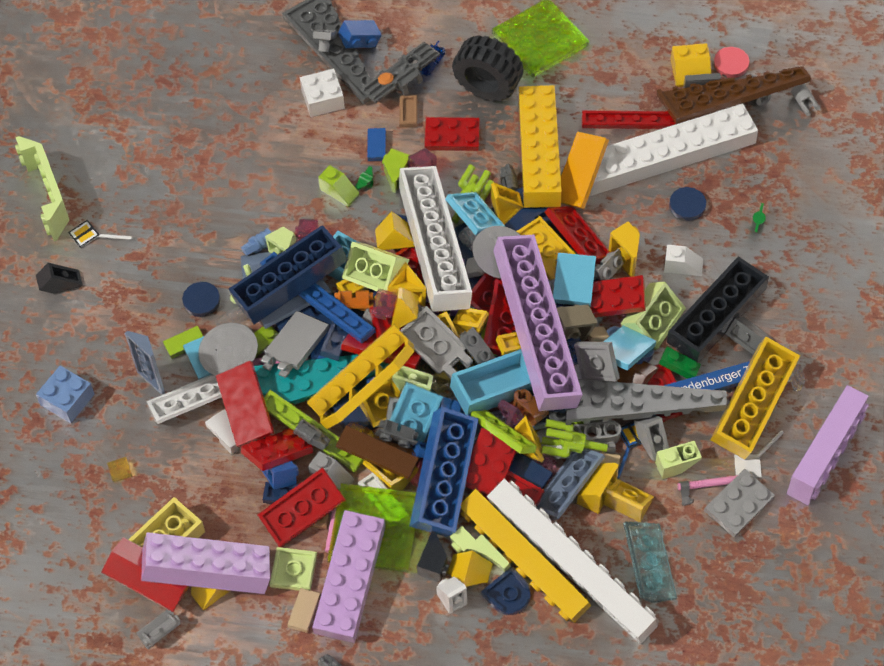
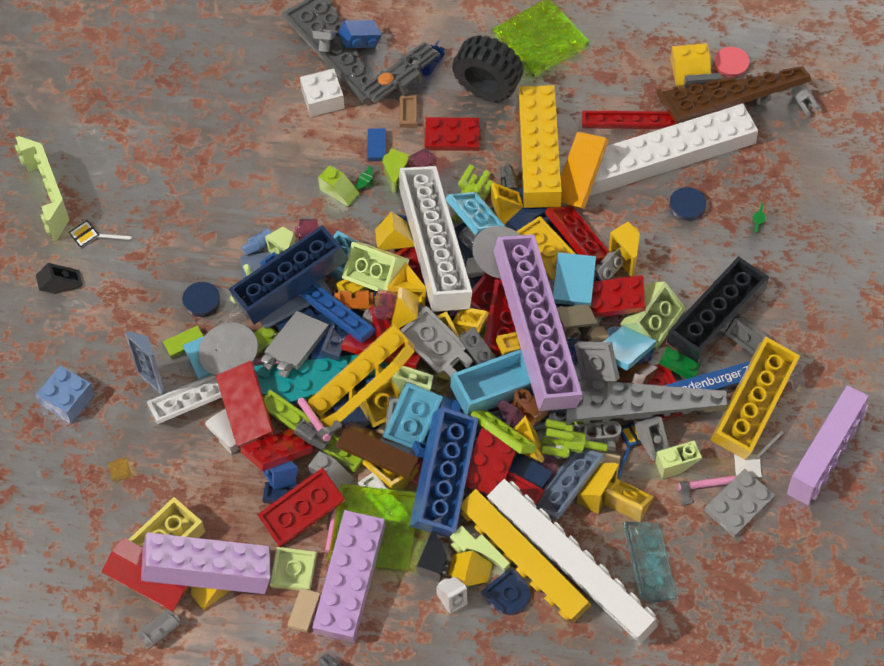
(323, 432): none -> bright pink piece
(404, 438): dark grey hinge -> none
(682, 261): white slope -> none

